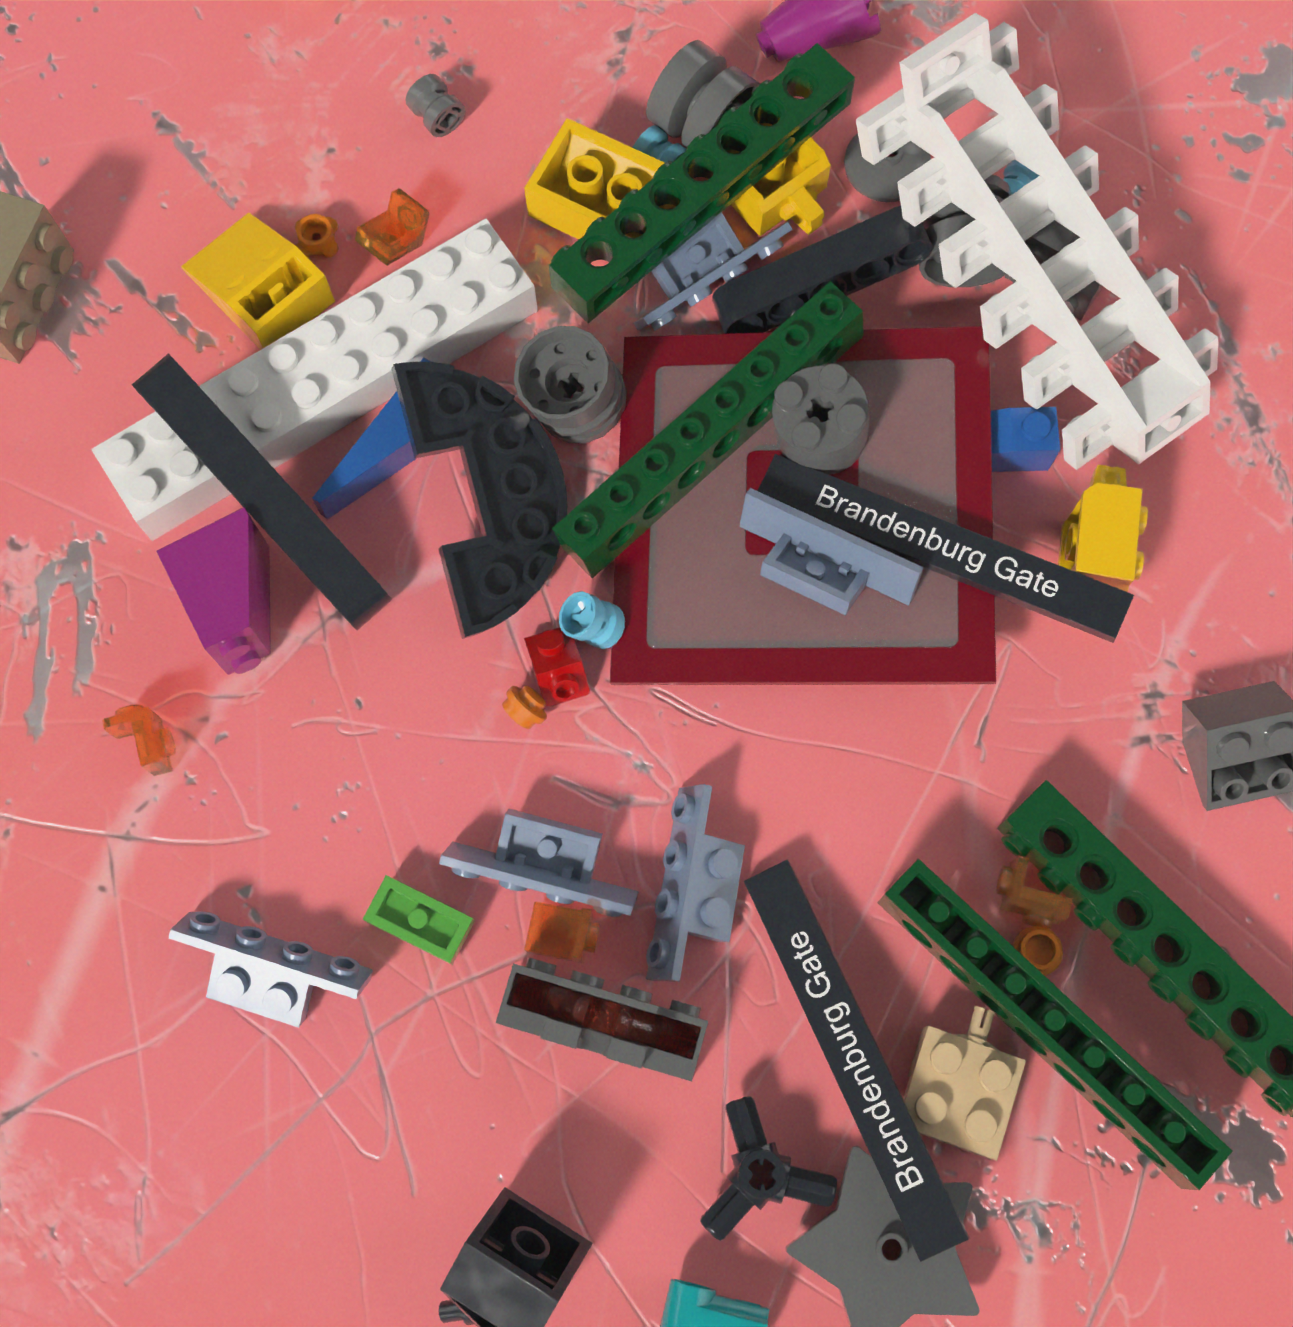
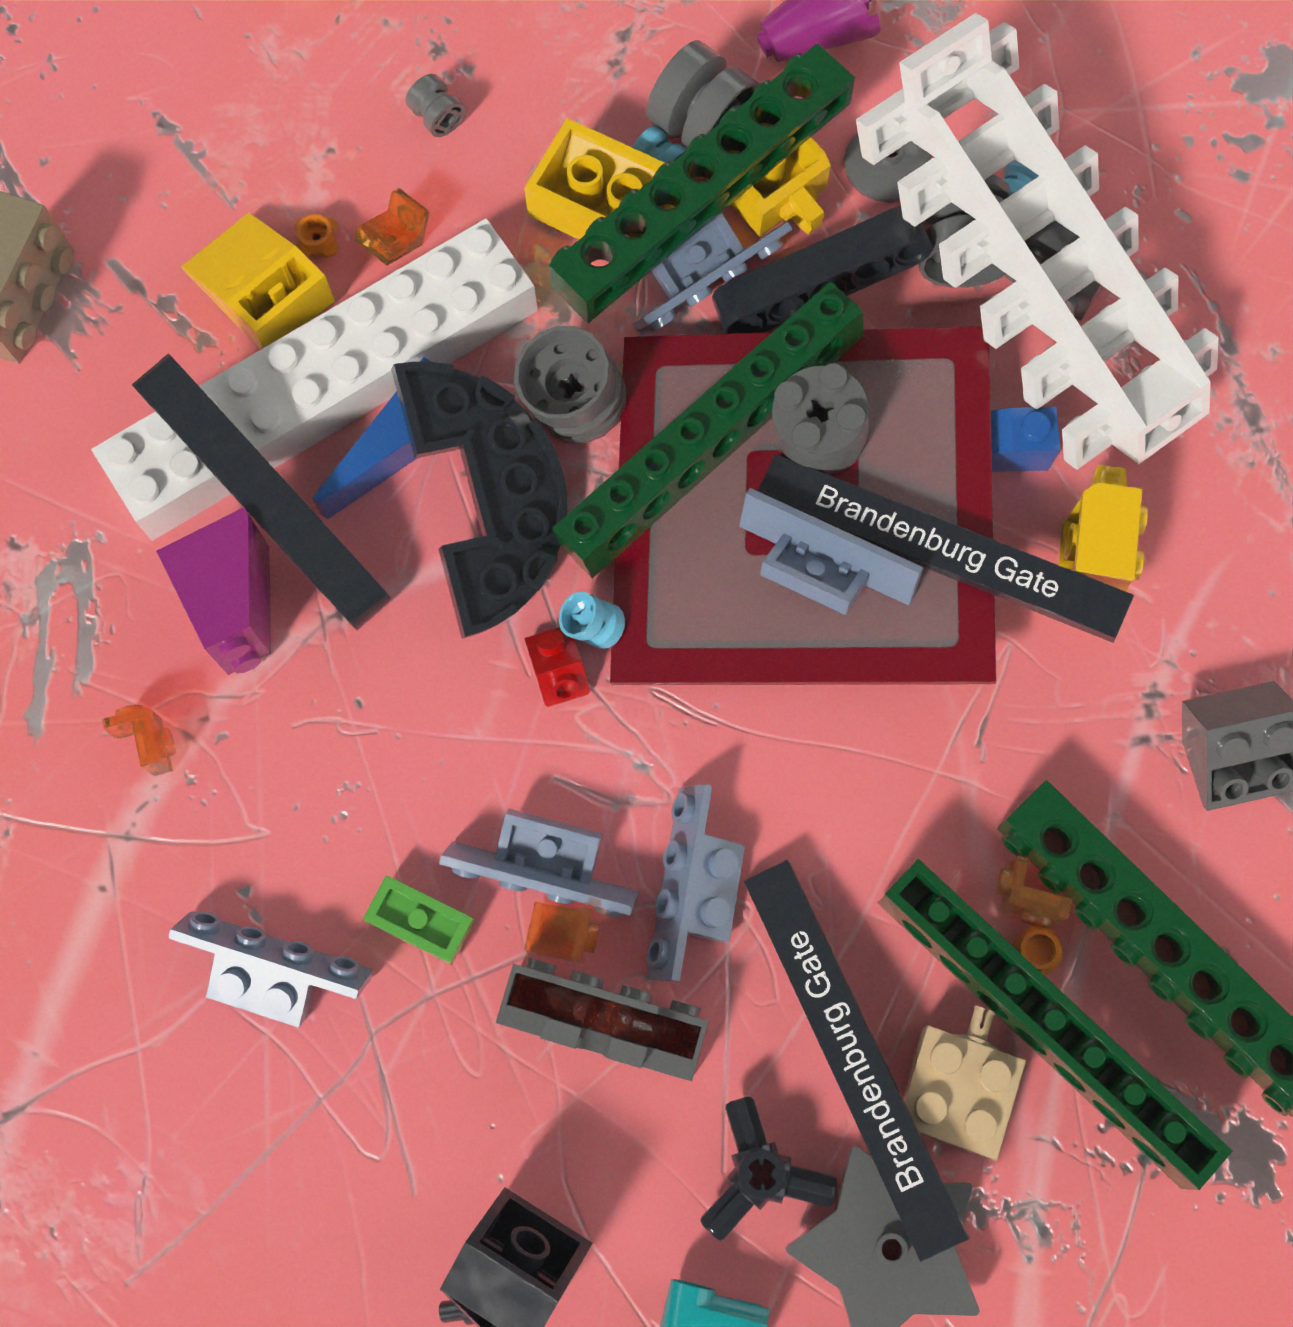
(525, 706): orange plate -> none

